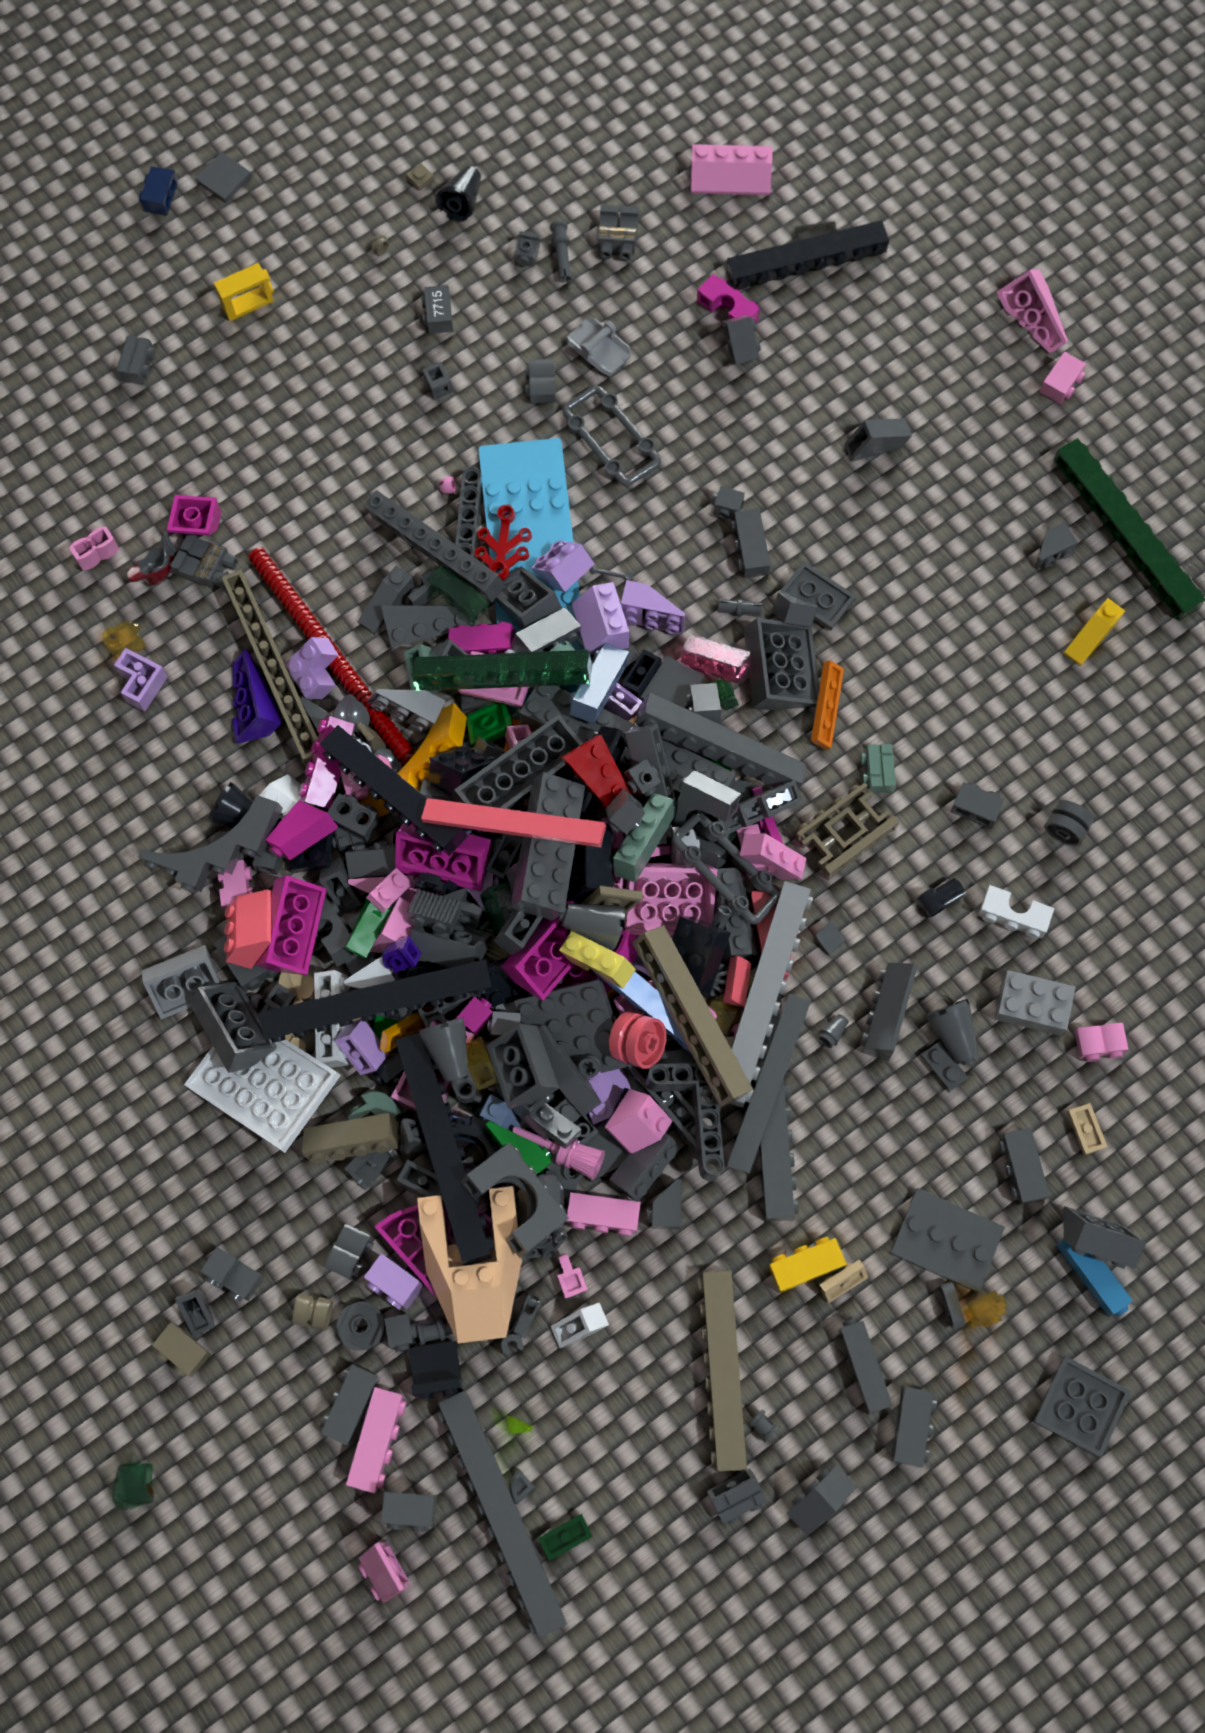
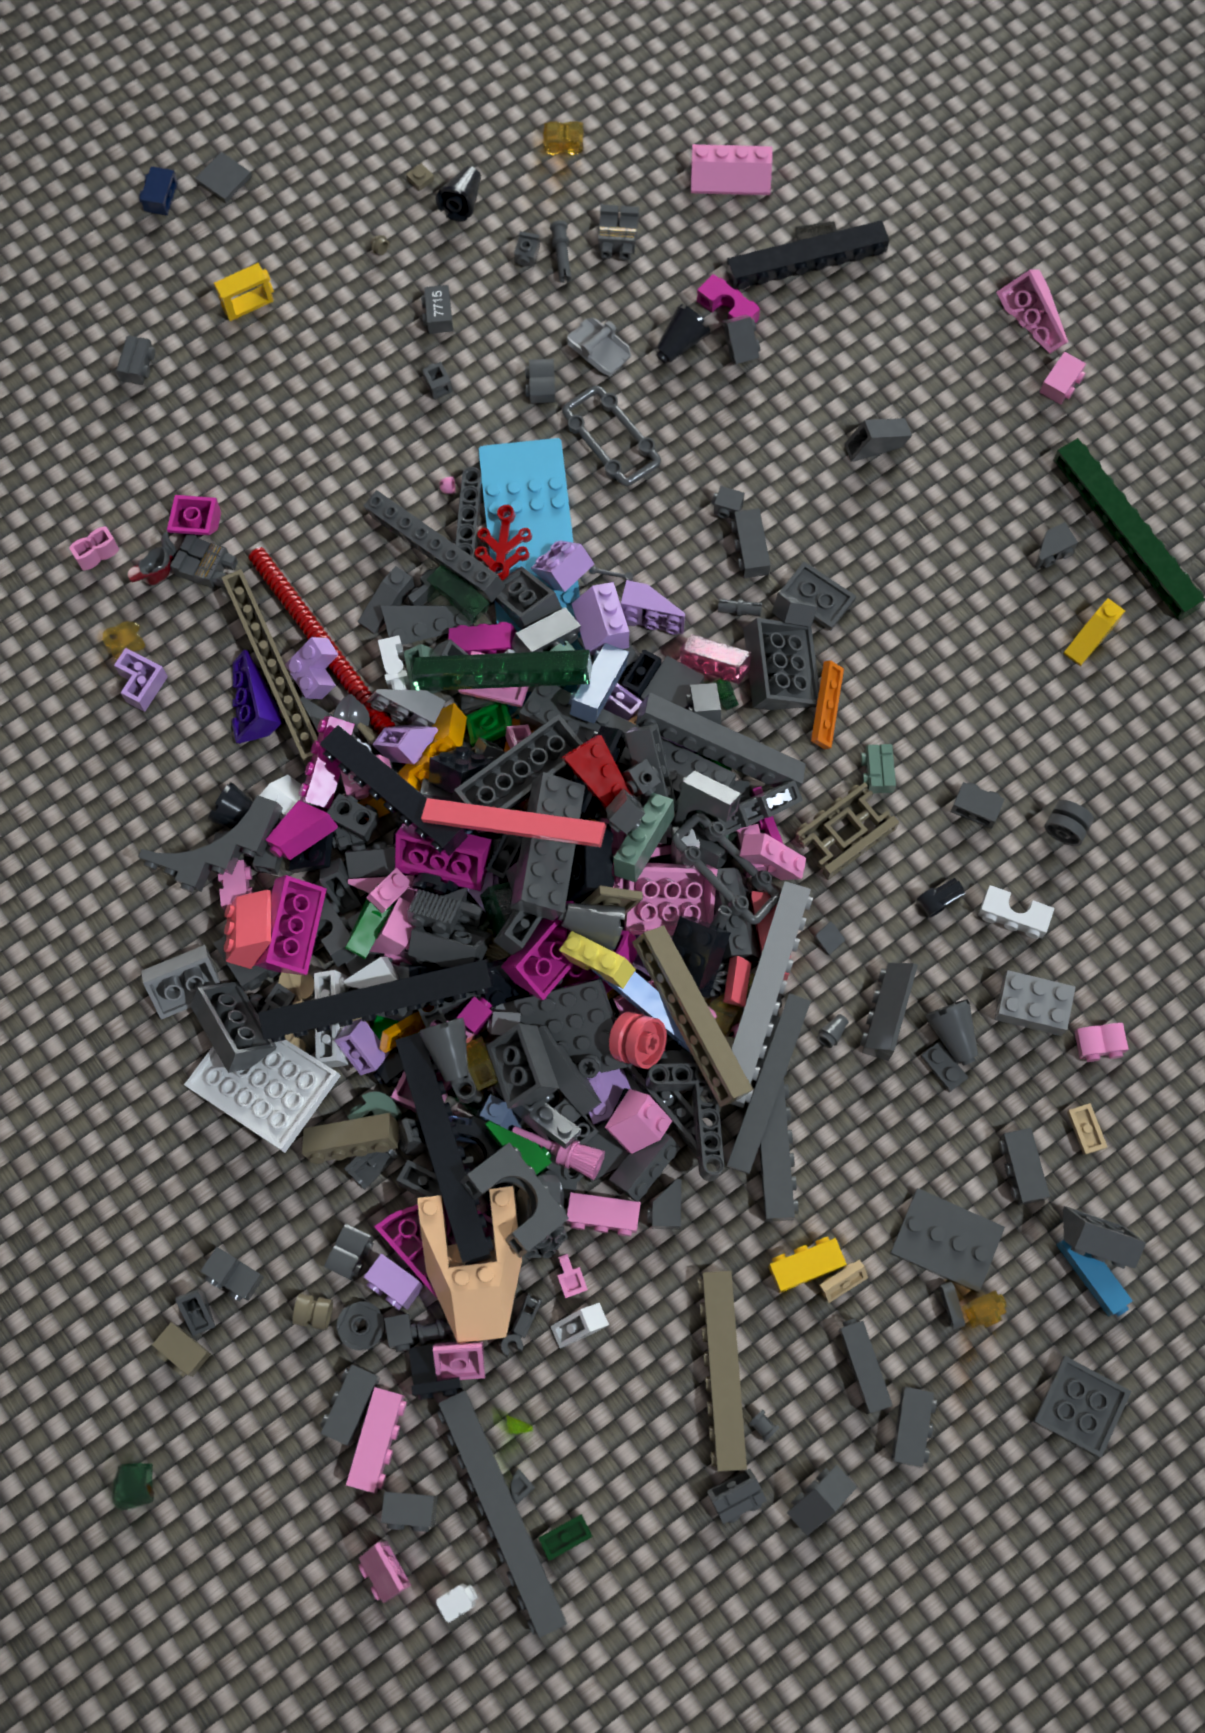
(392, 654): none -> white hips
(401, 955): dark purple brick -> none
(404, 742): none -> lavender slope
(457, 1602): none -> white brick
(459, 1360): none -> bright pink slope
(563, 137): none -> clear yellow brick
(681, 334): none -> black cone

